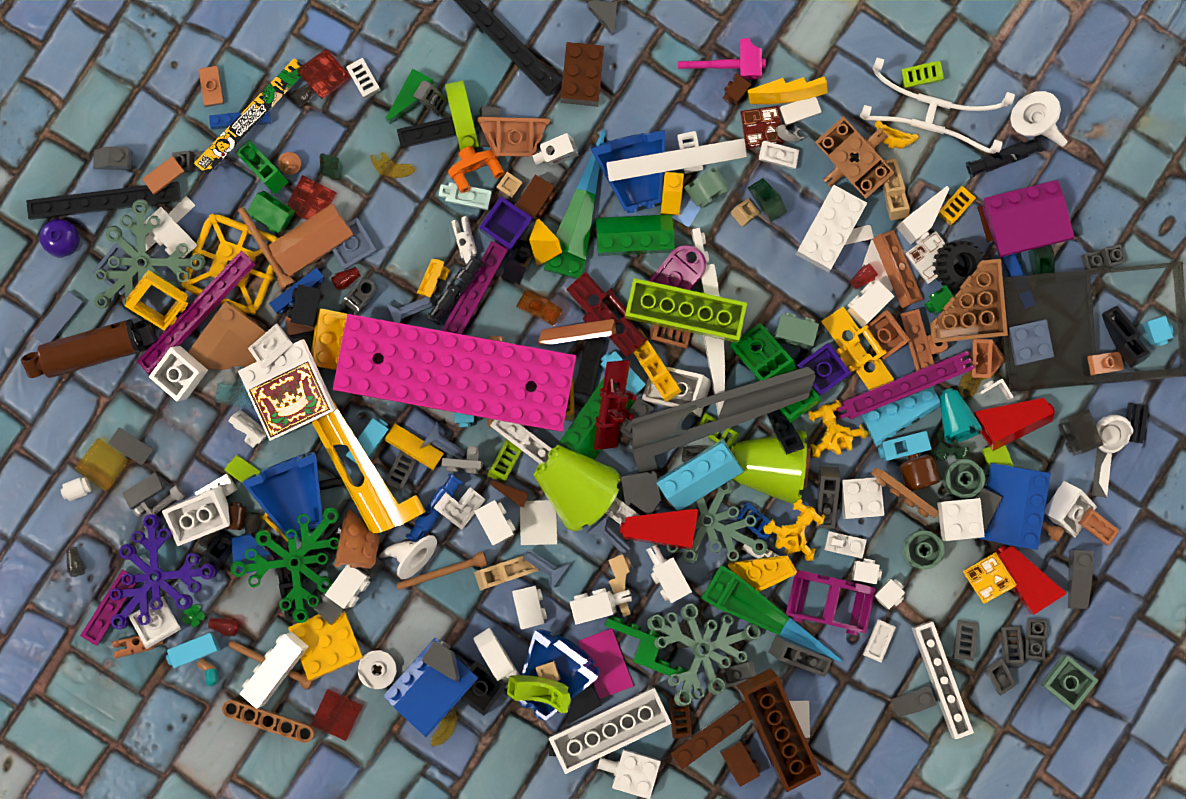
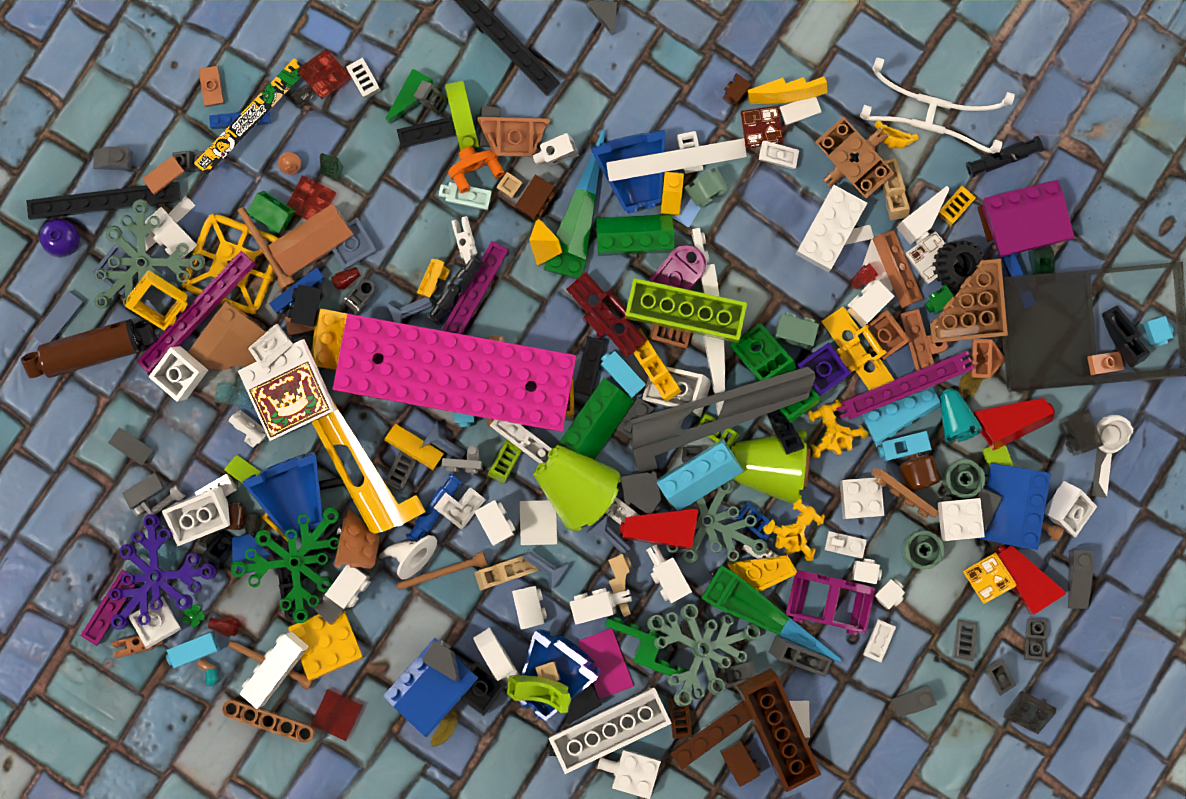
(75, 489): white brick -> none
(75, 564): clear smoke cone -> none
(102, 464): clear yellow tile -> none
(261, 167): green slope -> none
(371, 437): medium azure brick -> none
(388, 670): white plate -> none
(389, 168): clear yellow piece -> none
(506, 224): dark purple piece -> none
(516, 495): reddish brown slope -> none
(519, 262): black slope -> none
(539, 308): clear orange slope -> none
(577, 332): nougat slope -> none
(582, 74): reddish brown brick -> none
(613, 405): dark red piece -> none
(744, 212): tan slope -> none
(749, 62): dark pink piece -> none
(767, 199): clear green slope -> none
(786, 135): light grey arm -> none
(828, 495): dark grey slope -> none
(930, 80): lime slope -> none
(942, 452): clear green bracket -> none
(942, 680): white brick -> none
(1001, 384): white bracket -> none
(1018, 646): dark grey slope -> none
(1029, 712): none -> clear smoke plate
(1030, 342): sand blue plate -> none
(1037, 115): white piece -> none
(1068, 682): sand green brick -> none
(1098, 526): nougat plate -> none
(1104, 258): dark grey slope -> none
(1136, 418): black tile -> none

